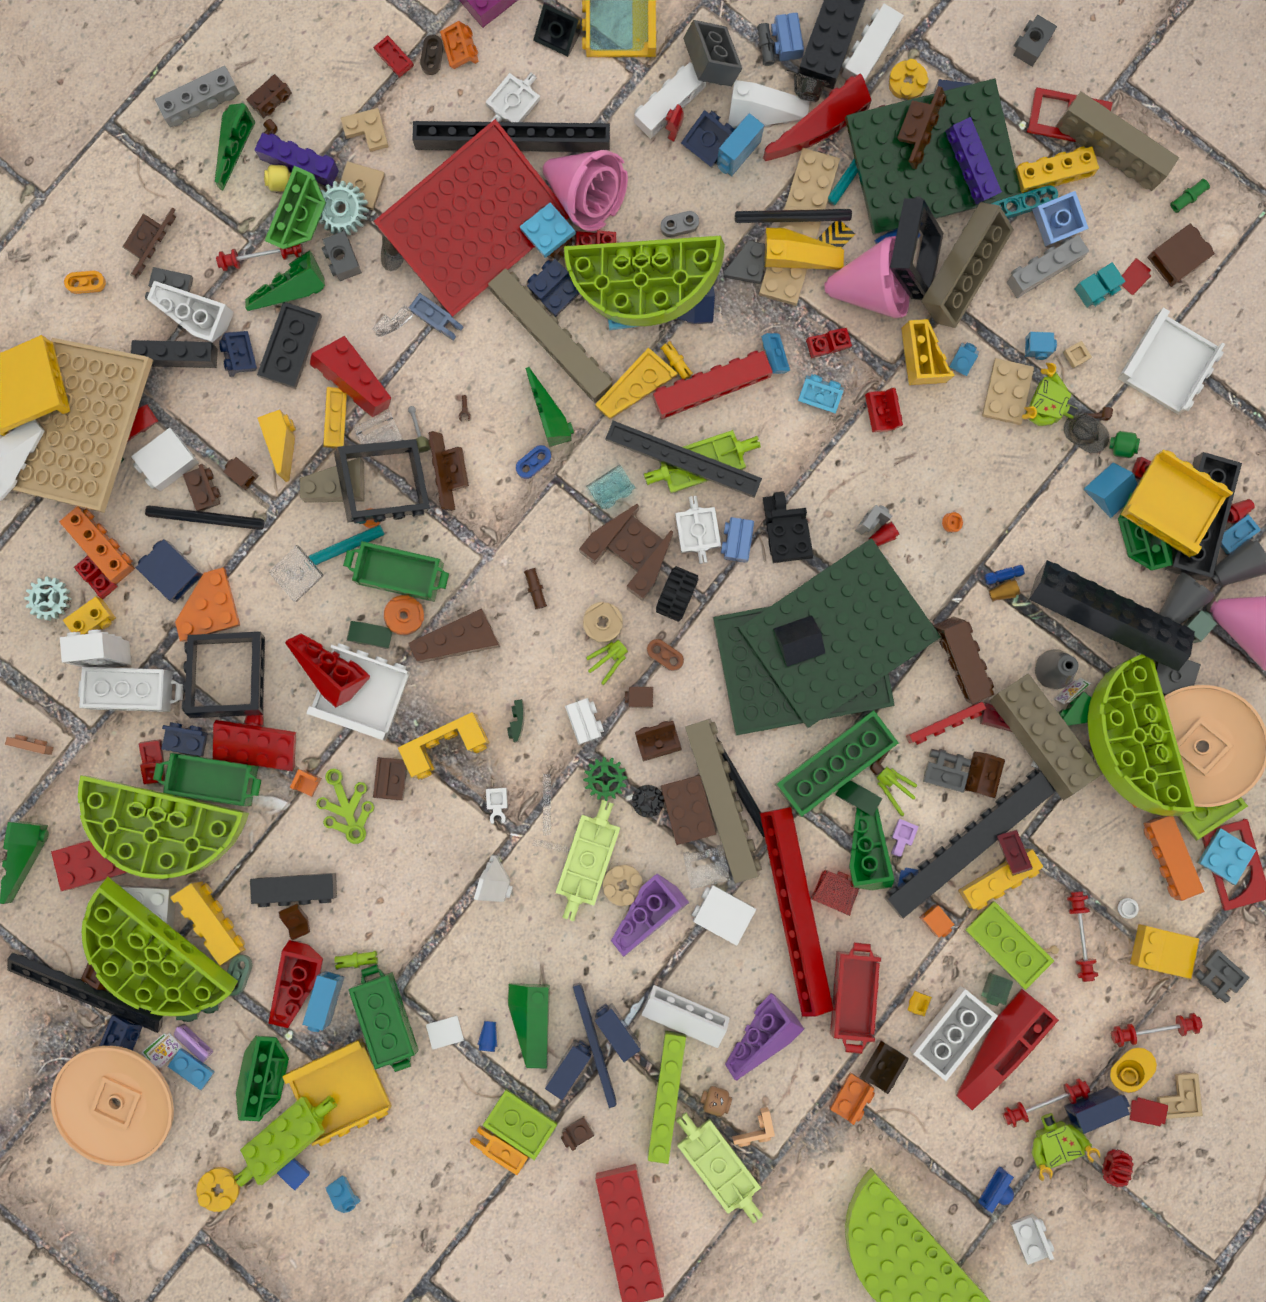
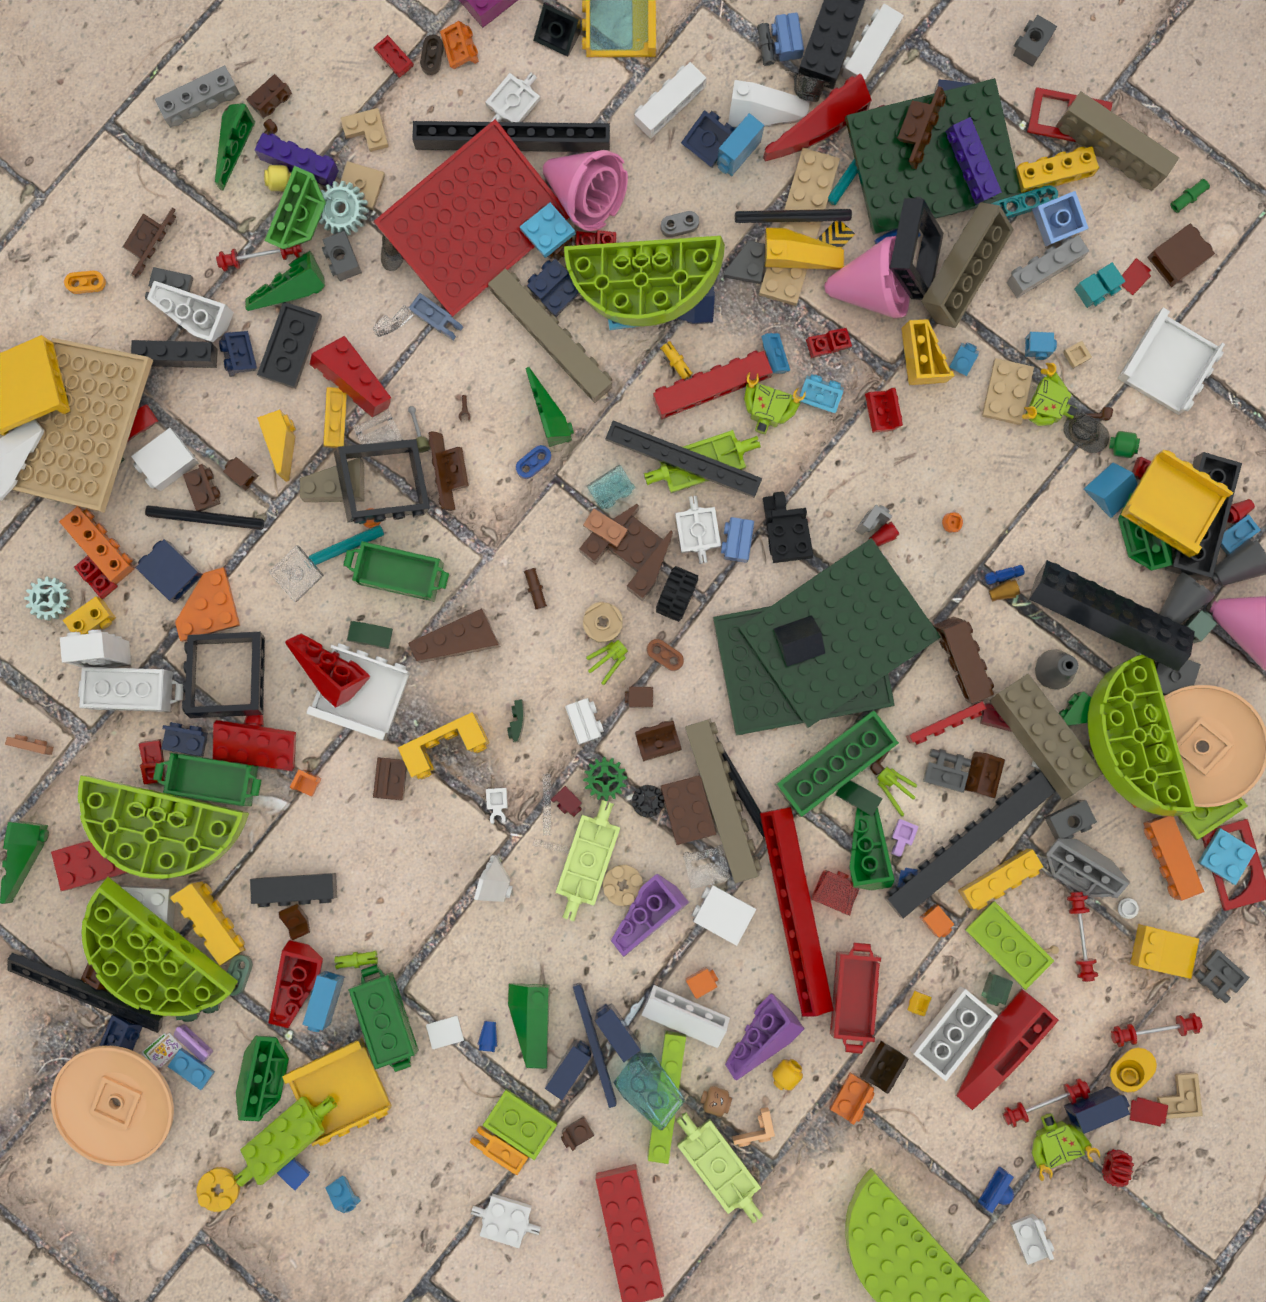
(347, 809): lime plant -> none
(407, 605): orange plate -> none
(505, 1220): none -> white plate
(567, 801): none -> dark red brick
(605, 527): none -> nougat plate
(637, 382): yellow wing -> none
(649, 1089): none -> clear light blue slope
(675, 119): red slope -> none
(702, 982): none -> orange brick
(712, 53): dark grey brick -> none
(769, 404): none -> lime torso
(787, 1074): none -> yellow head
(911, 69): yellow plate -> none
(1014, 852): dark red plate -> none
(1059, 820): none -> dark grey brick
(1072, 691): white sticker -> none
(1085, 869): none -> light grey wedge

